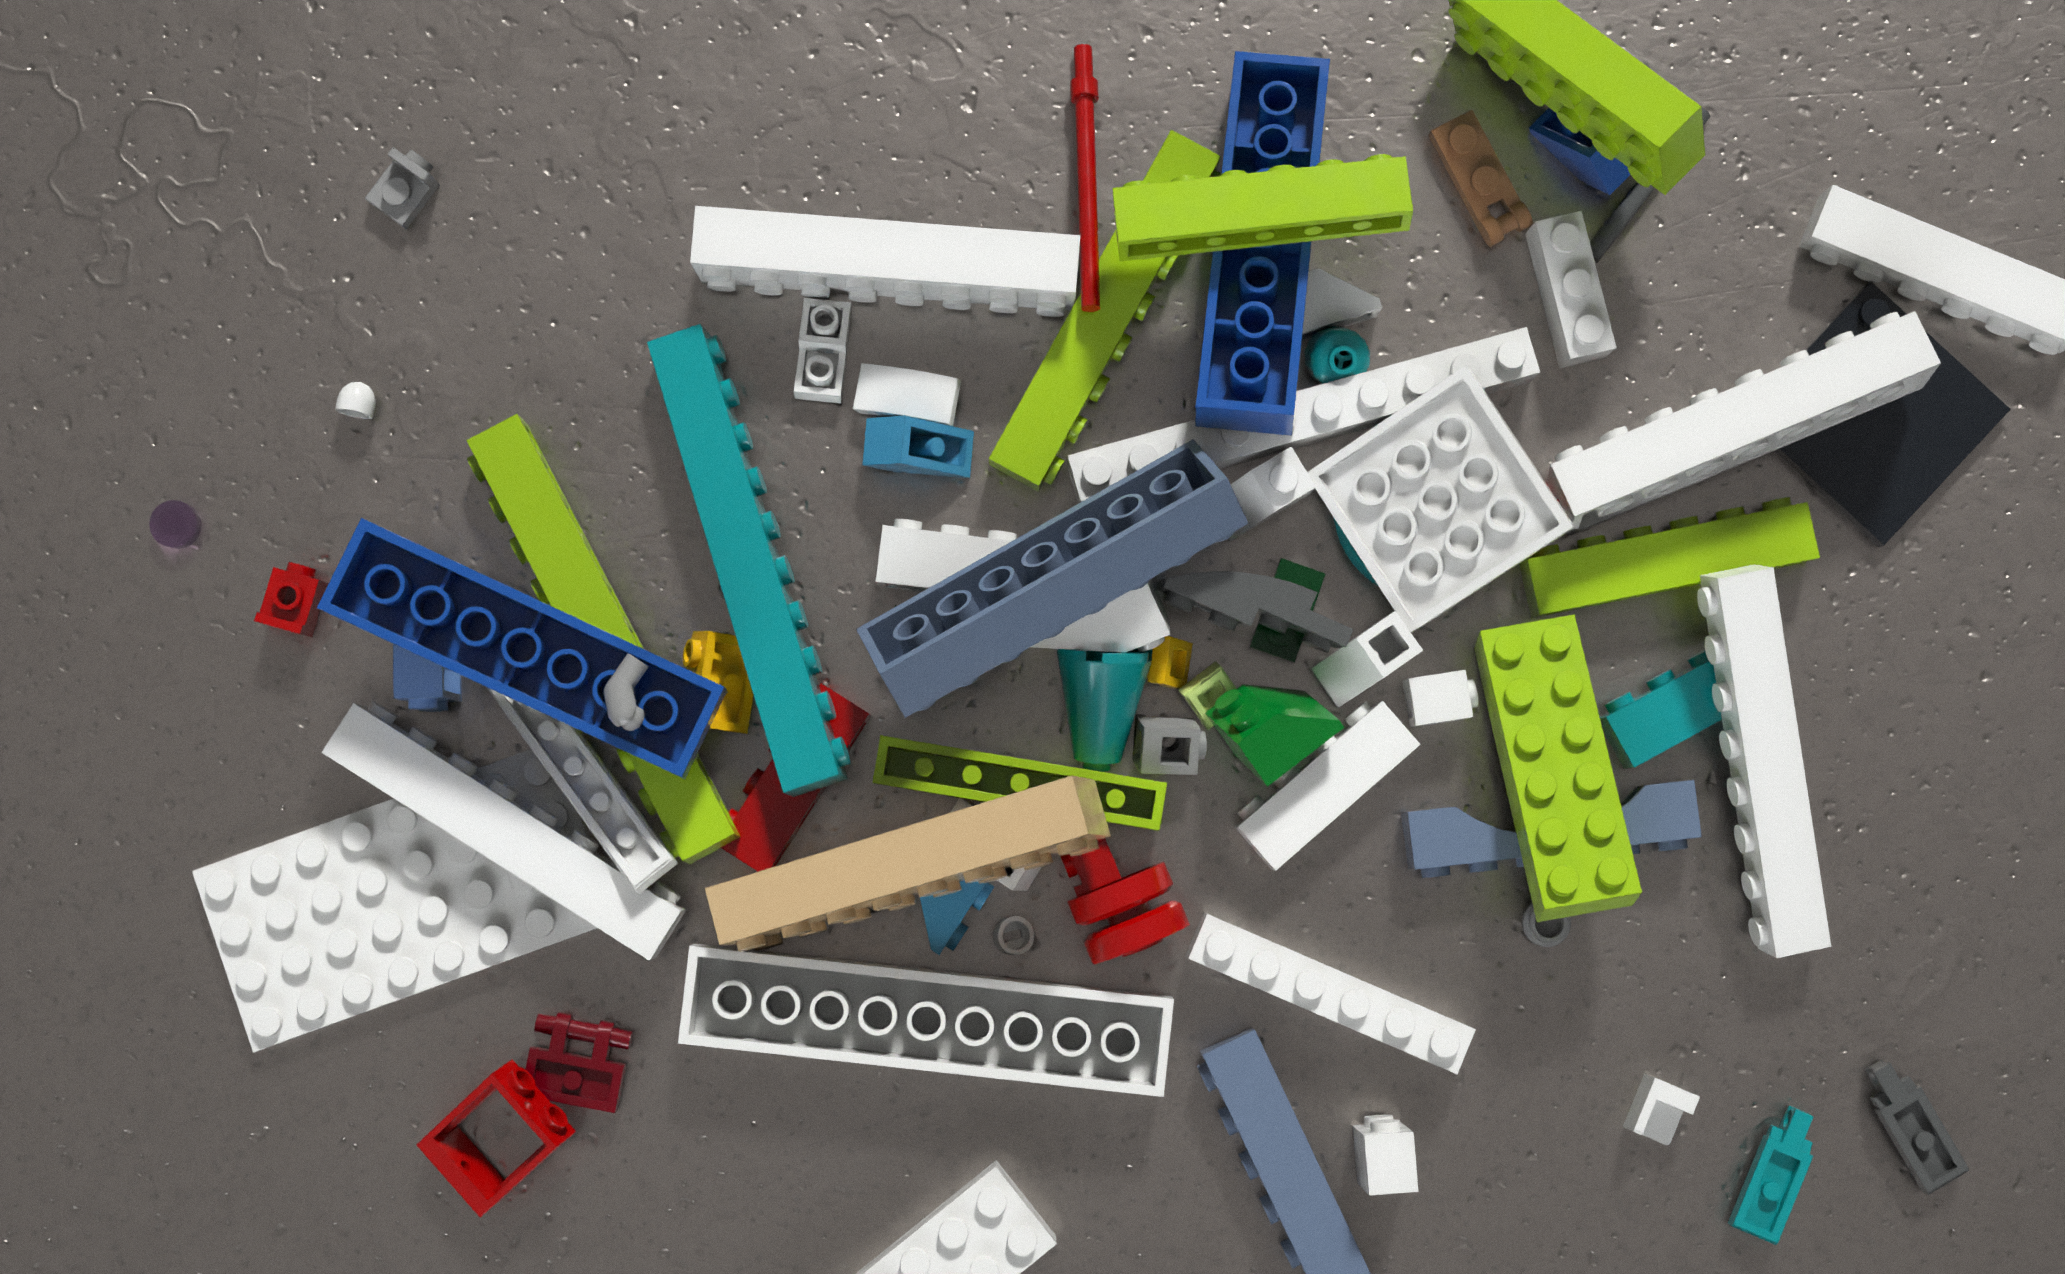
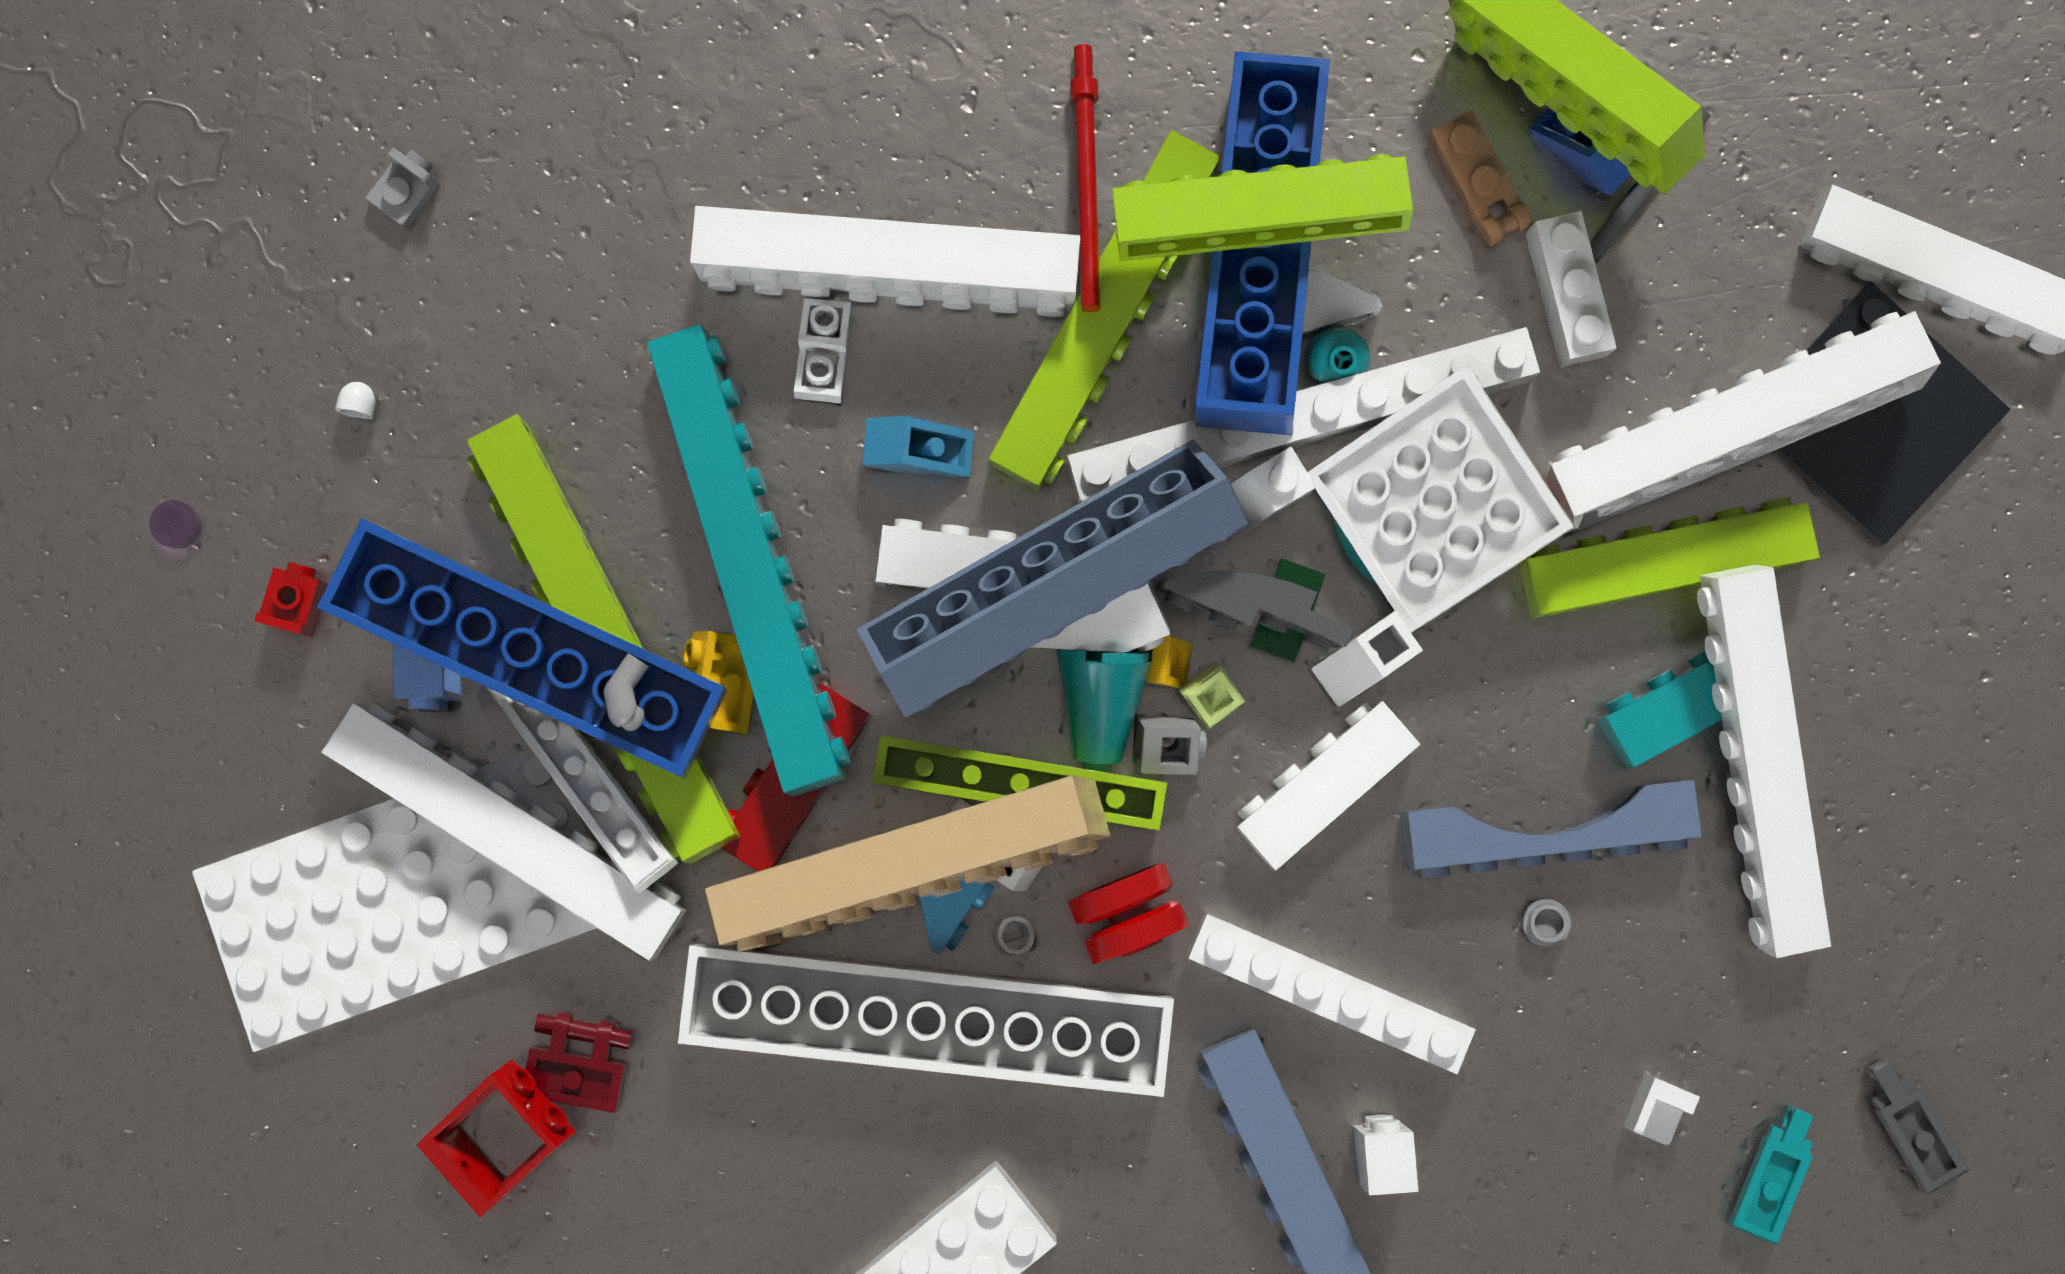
(906, 392): white slope -> none
(1093, 868): red brick -> none
(1272, 727): green slope -> none
(1439, 698): white brick -> none
(1556, 769): lime brick -> none

